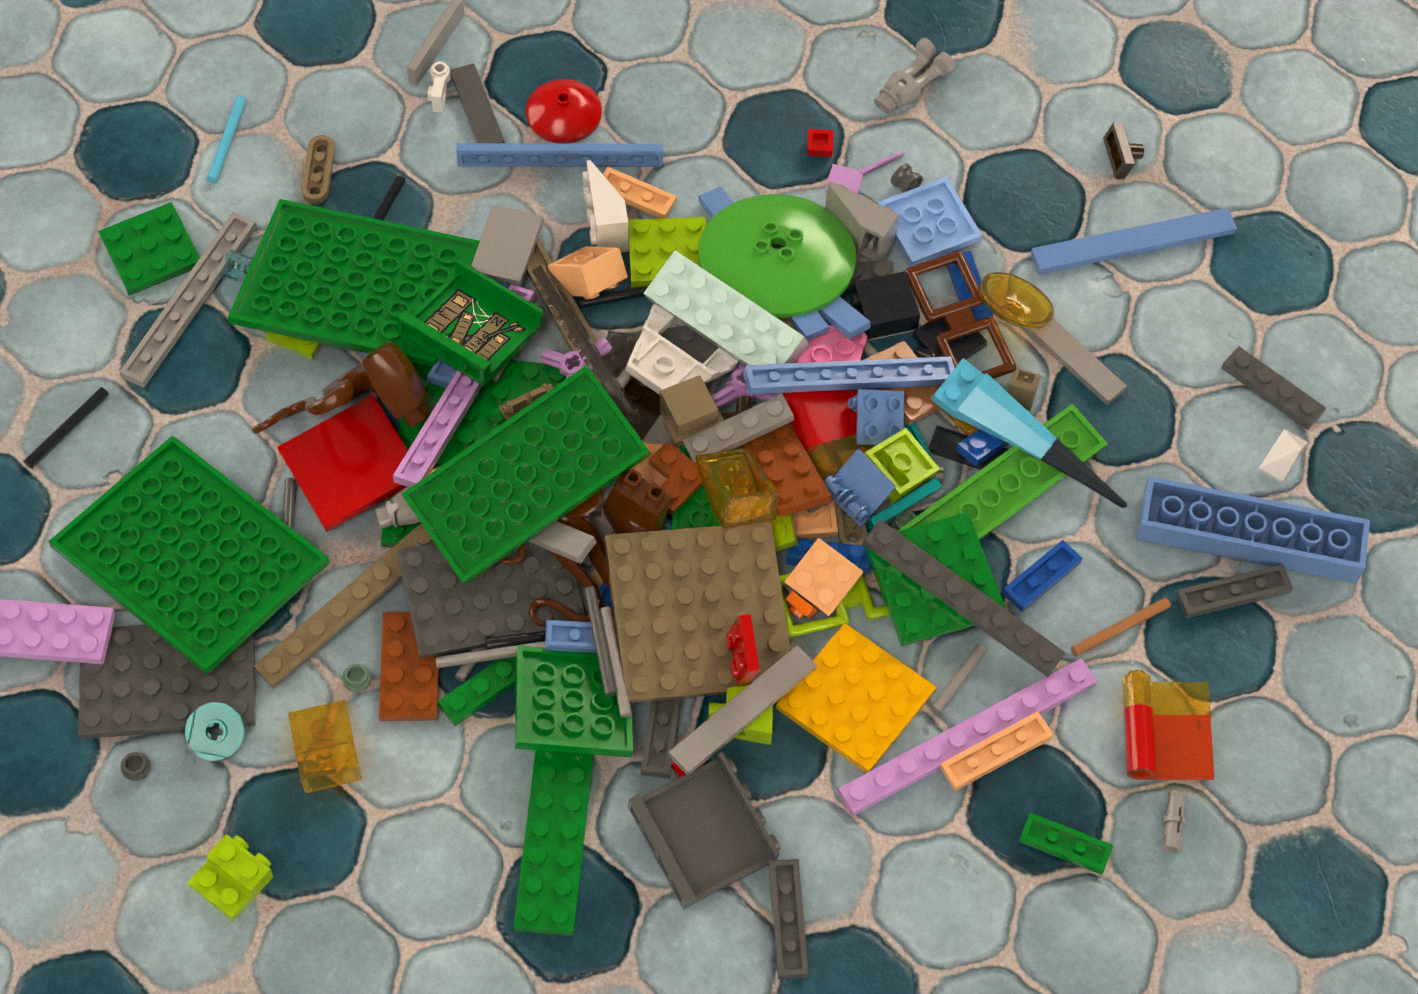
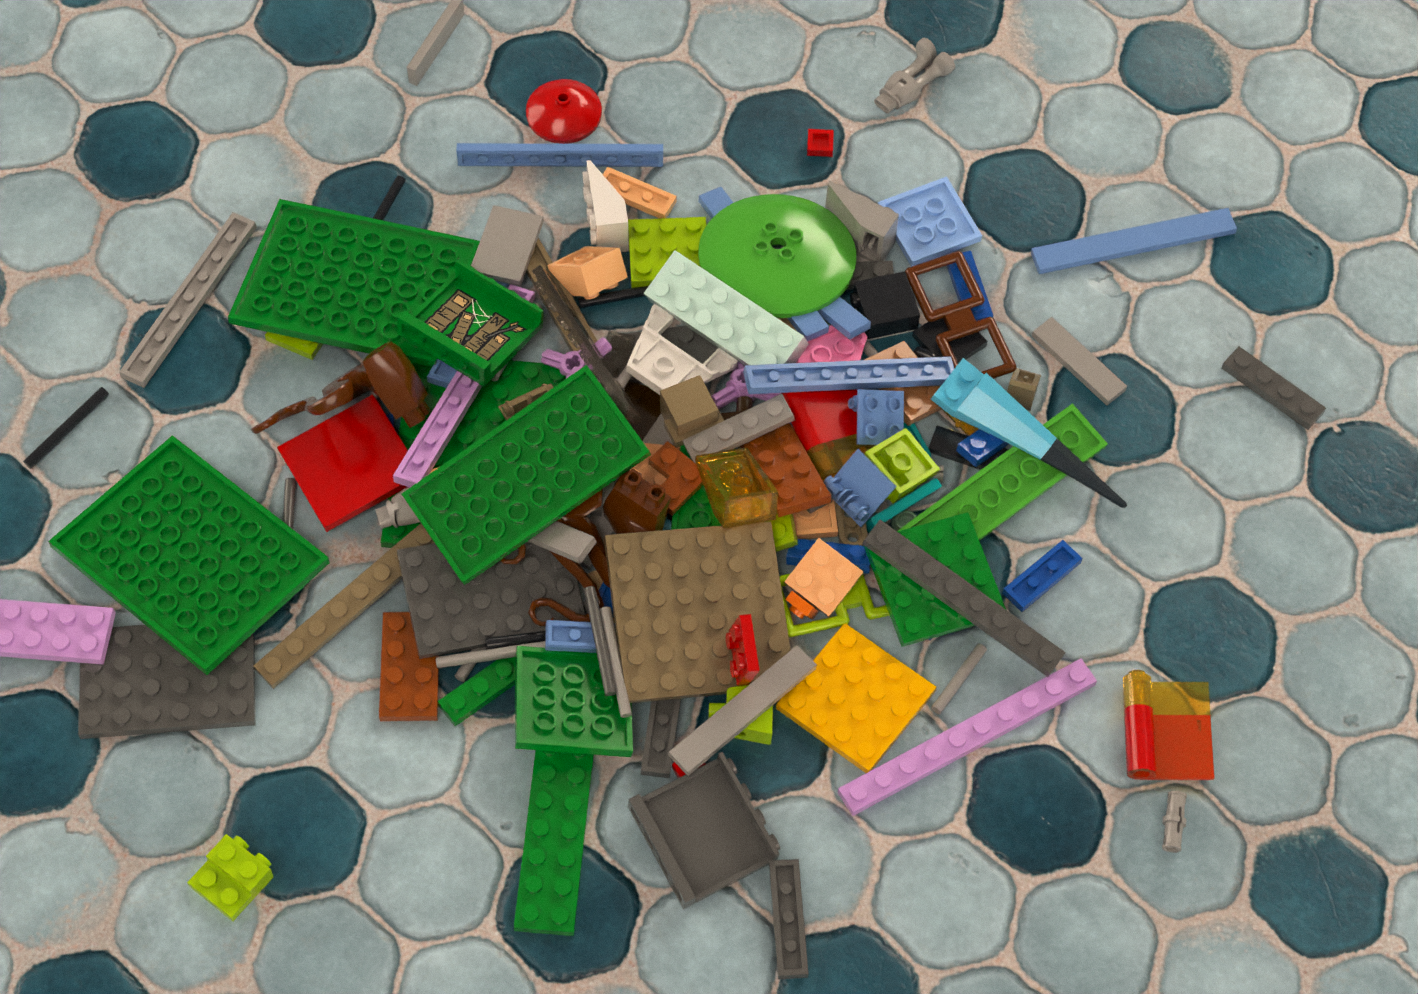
(135, 766): dark grey plate -> none
(149, 248): green plate -> none
(206, 716): plate -> none
(226, 139): medium azure bar -> none
(236, 265): clear light blue tile -> none
(318, 162): dark tan plate -> none
(324, 746): clear yellow slope -> none
(356, 677): sand green plate -> none
(440, 76): white plate -> none
(476, 104): dark grey tile -> none
(852, 177): lavender piece -> none
(906, 178): dark grey wheel -> none
(996, 751): light nougat plate -> none
(1016, 301): clear yellow dish -> none
(1066, 843): green plate -> none
(1120, 151): dark brown tile -> none
(1120, 627): medium nougat bar -> none
(1234, 591): dark grey plate -> none
(1253, 529): medium blue brick -> none
(1283, 456): white slope -> none

